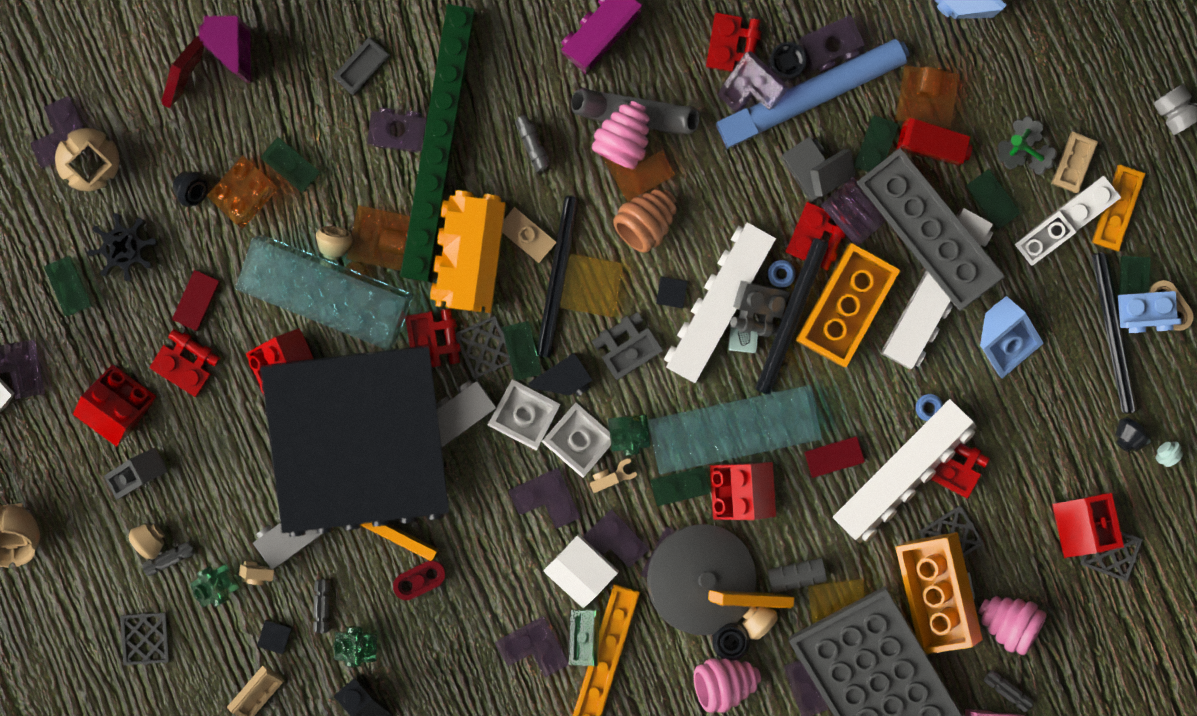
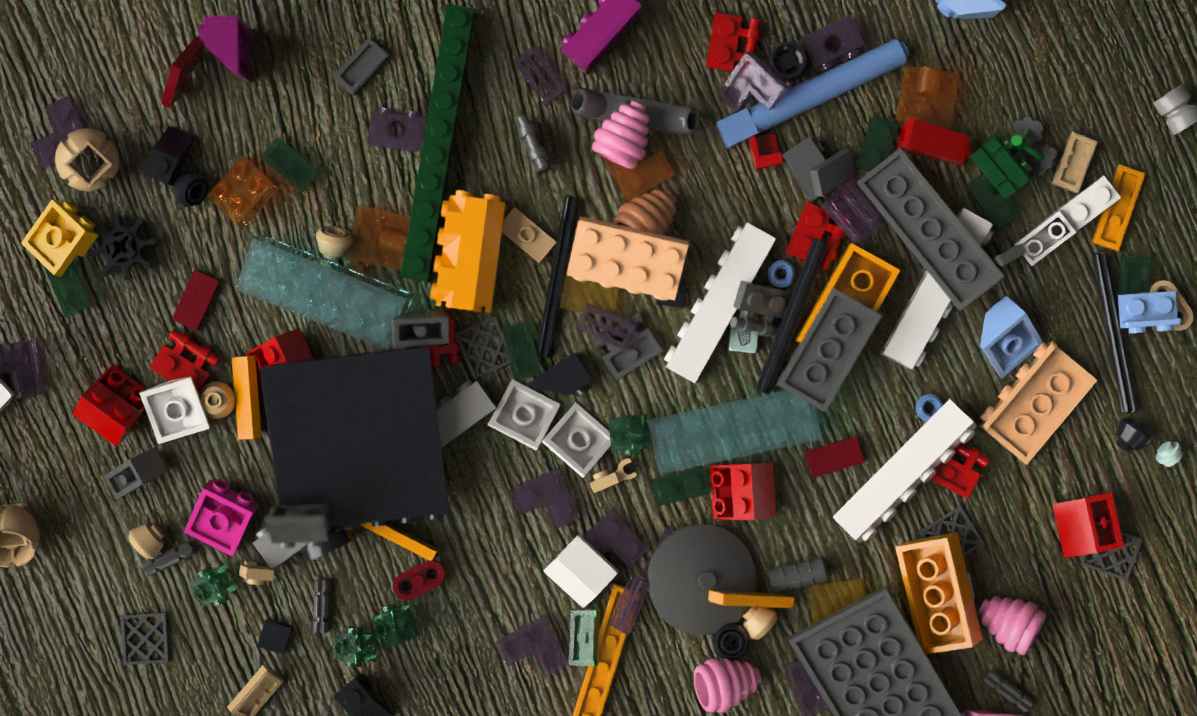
(60, 236): none -> yellow plate
(168, 155): none -> black slope
(174, 409): none -> white slope
(216, 391): none -> tan cone
(221, 516): none -> dark pink plate
(246, 397): none -> light orange tile
(299, 524): none -> dark grey slope
(336, 541): none -> black piece
(395, 625): none -> clear green brick
(420, 328): none -> dark grey slope
(553, 95): none -> clear purple tile
(626, 336): none -> tile
(627, 258): none -> light nougat bracket
(630, 604): none -> tile
(765, 151): none -> red panel
(828, 349): none -> dark grey hinge
(1001, 165): none -> dark green brick
(1008, 255): none -> dark grey tile
(1037, 401): none -> light nougat bracket

